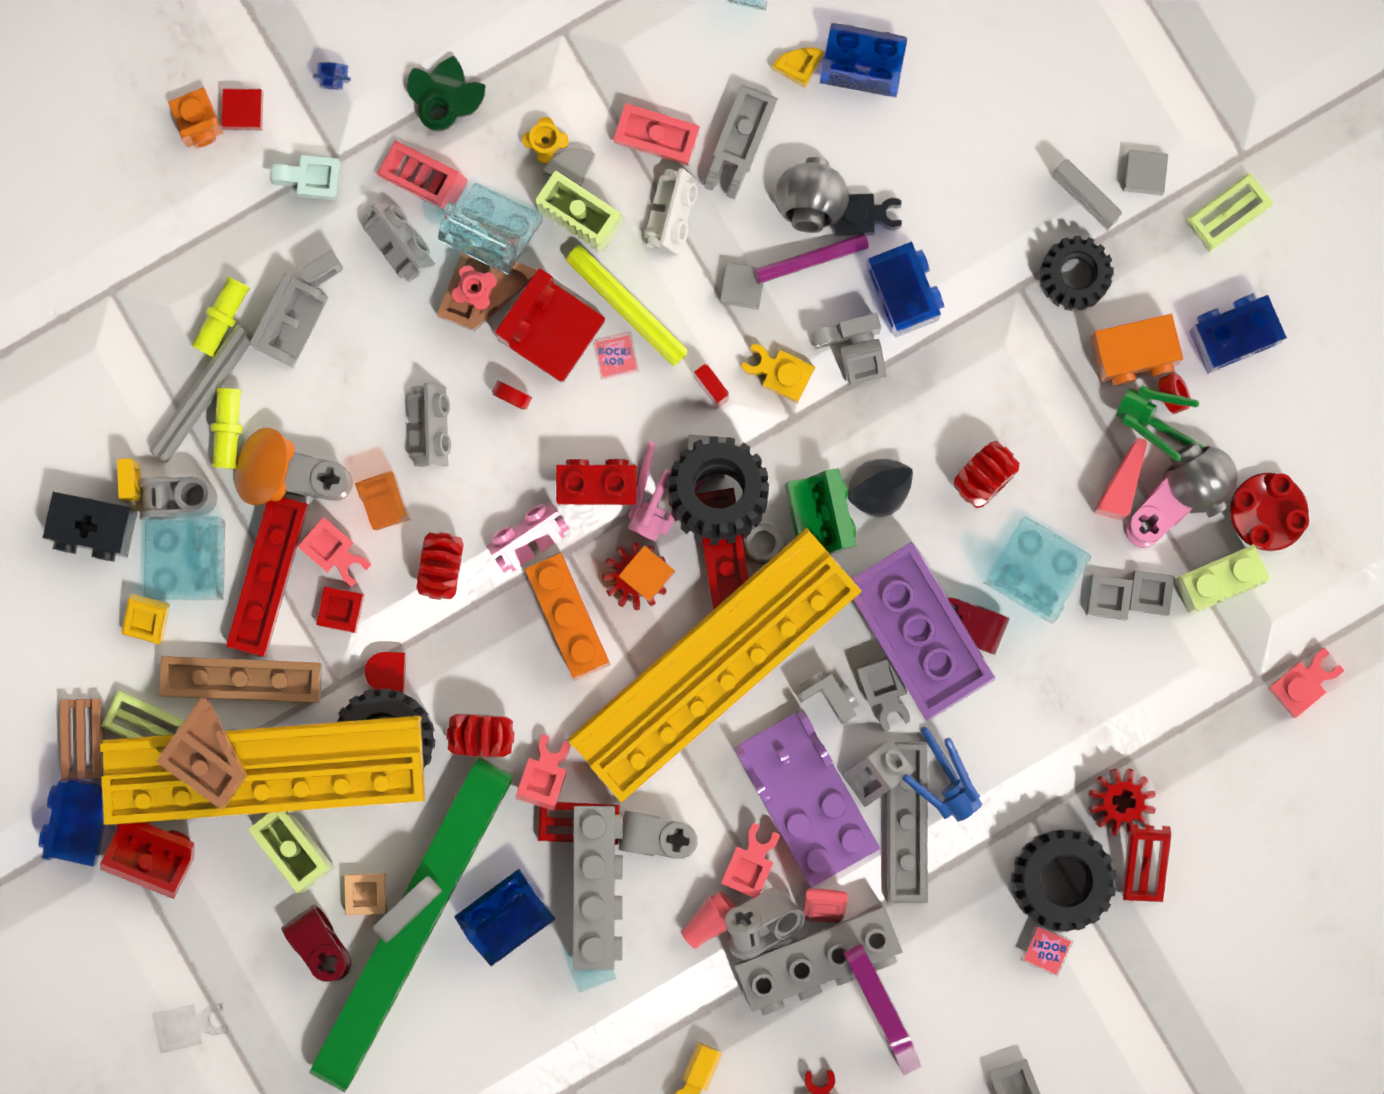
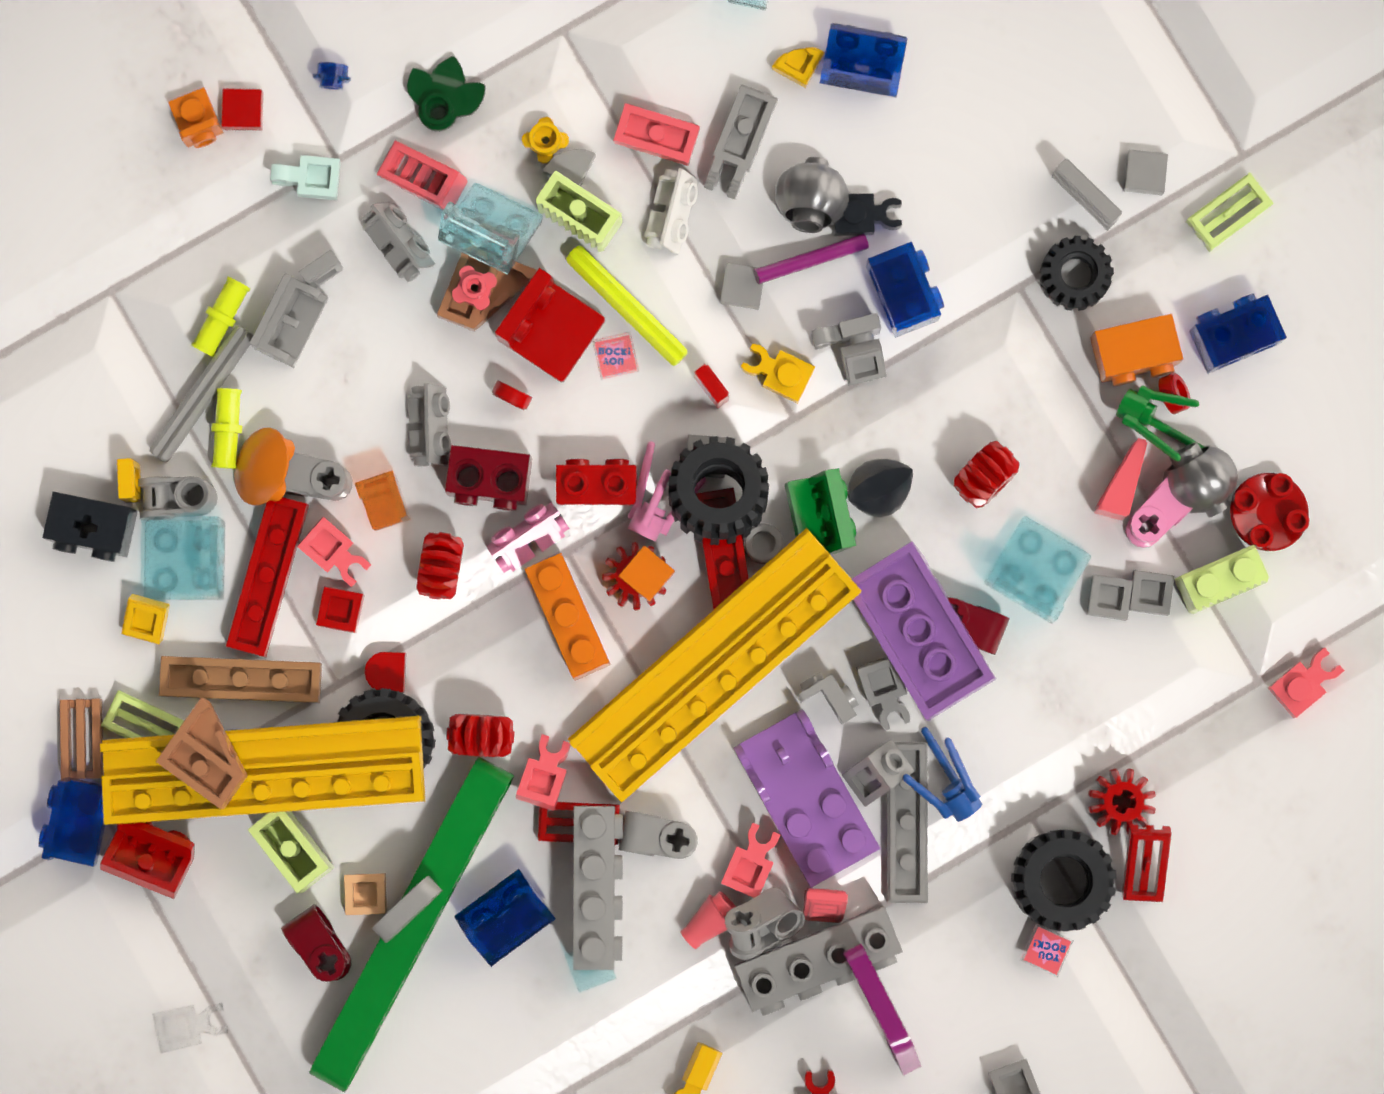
(491, 466): none -> dark red brick

